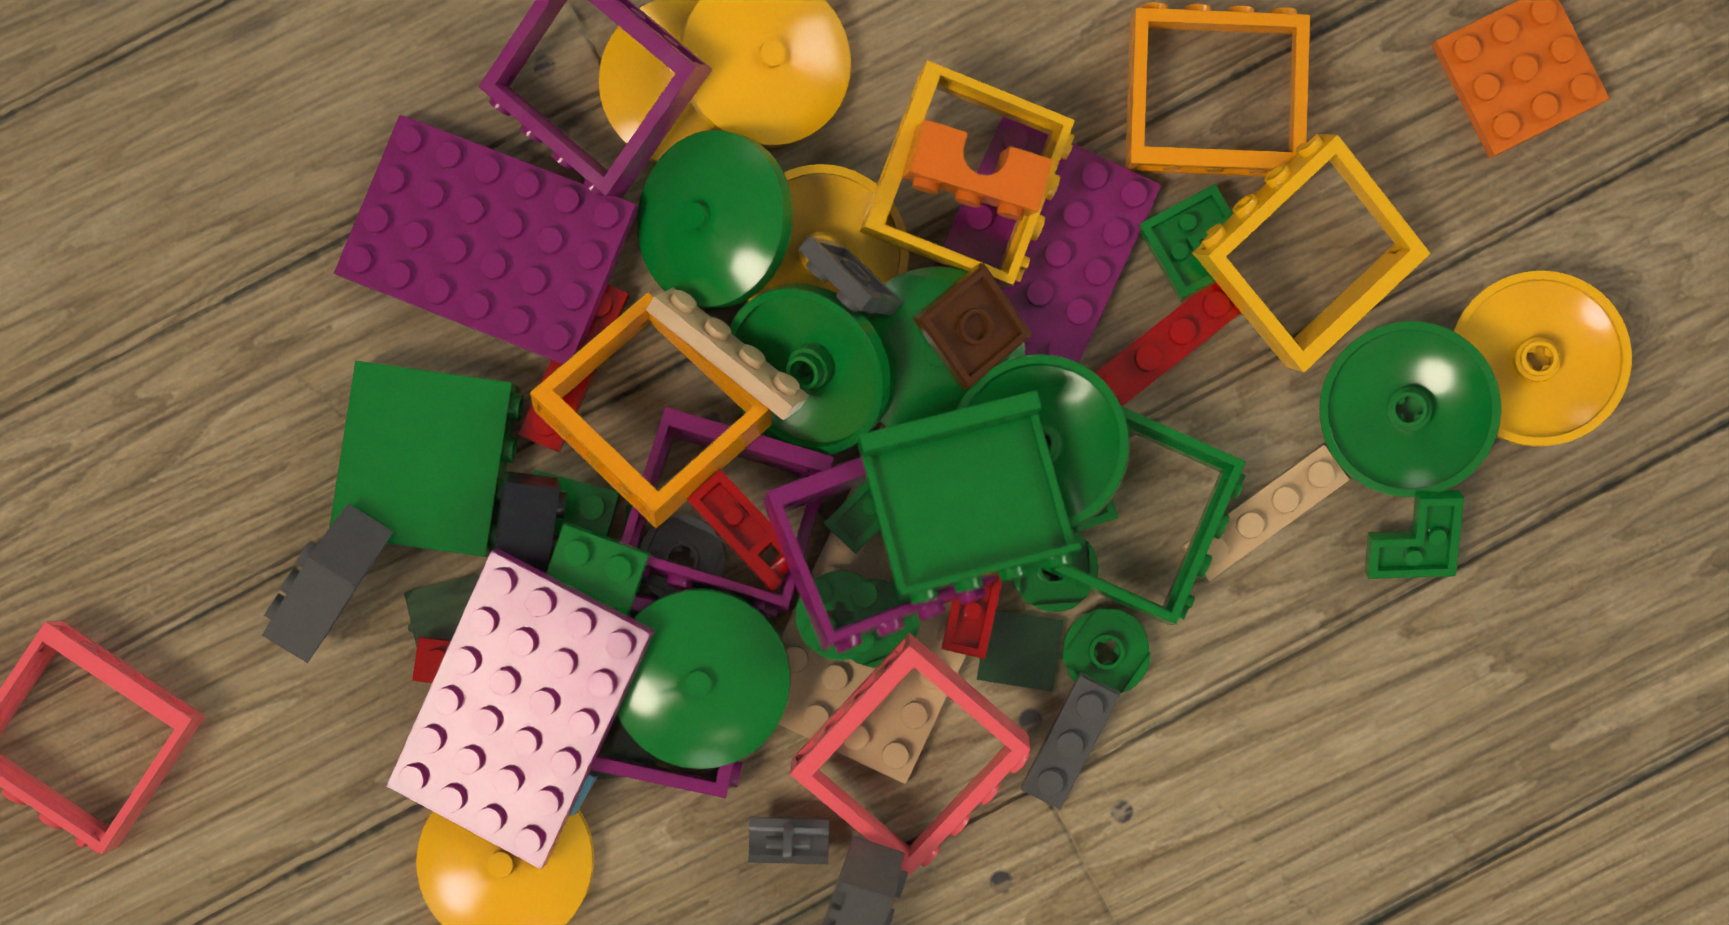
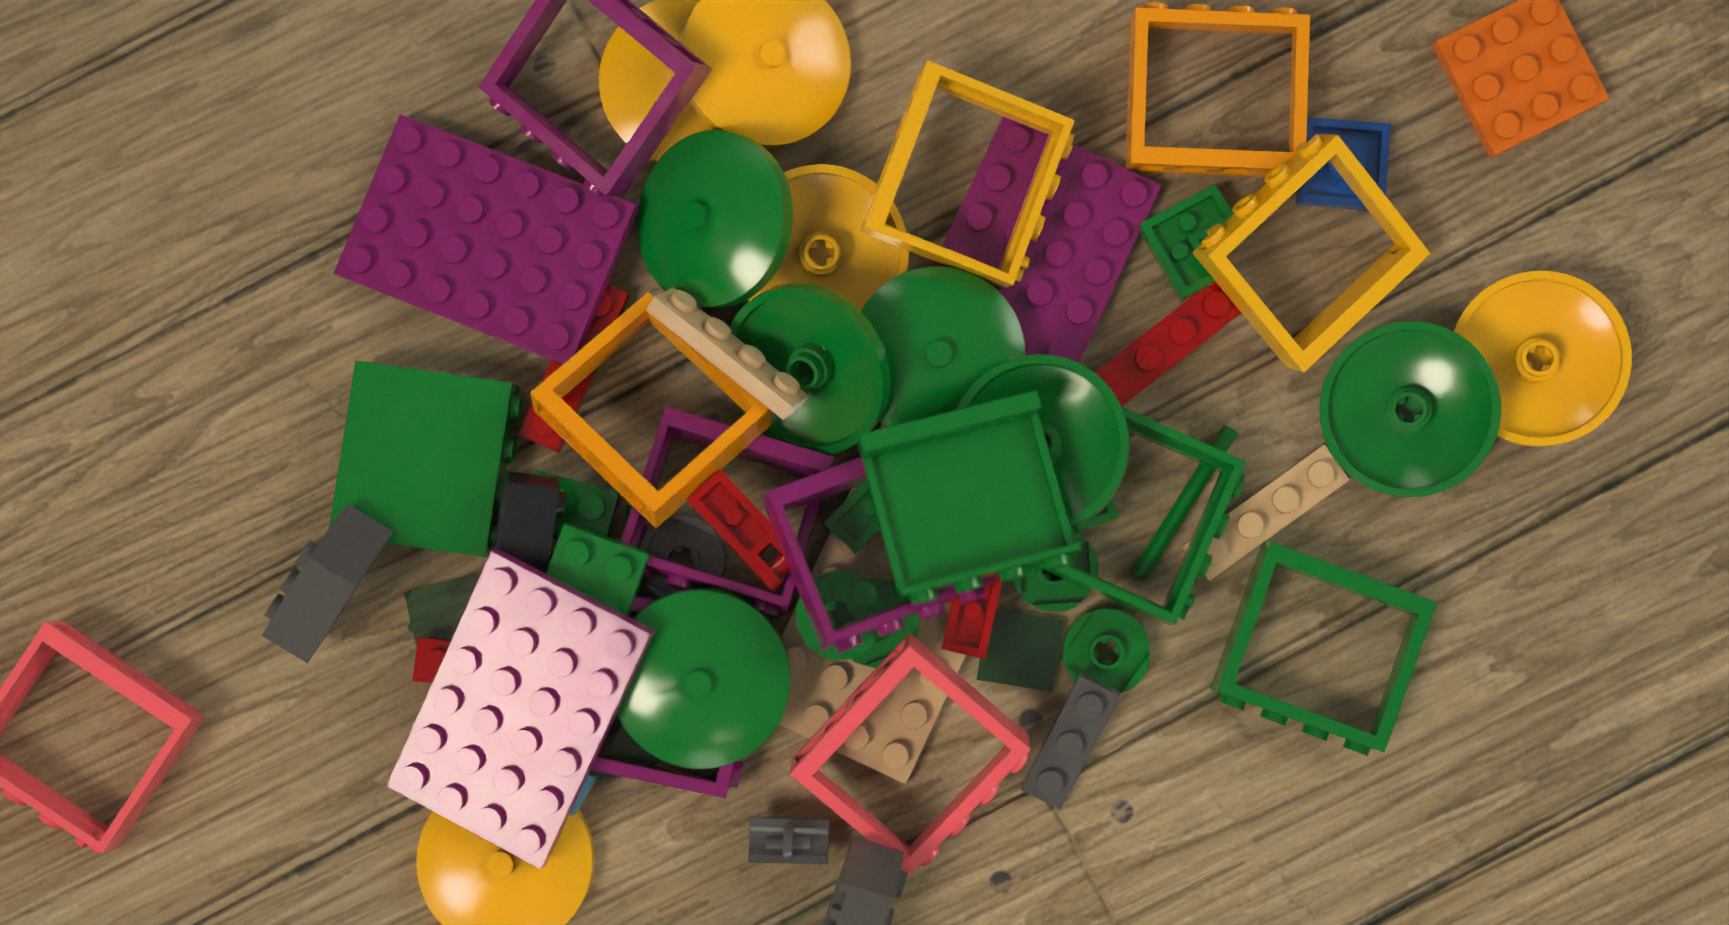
(857, 283): dark grey plate -> none
(939, 163): orange arch -> none
(972, 326): reddish brown tile -> none
(1181, 508): none -> green bar
(1275, 555): none -> green window
(1368, 144): none -> blue tile
(1427, 549): green plate -> none

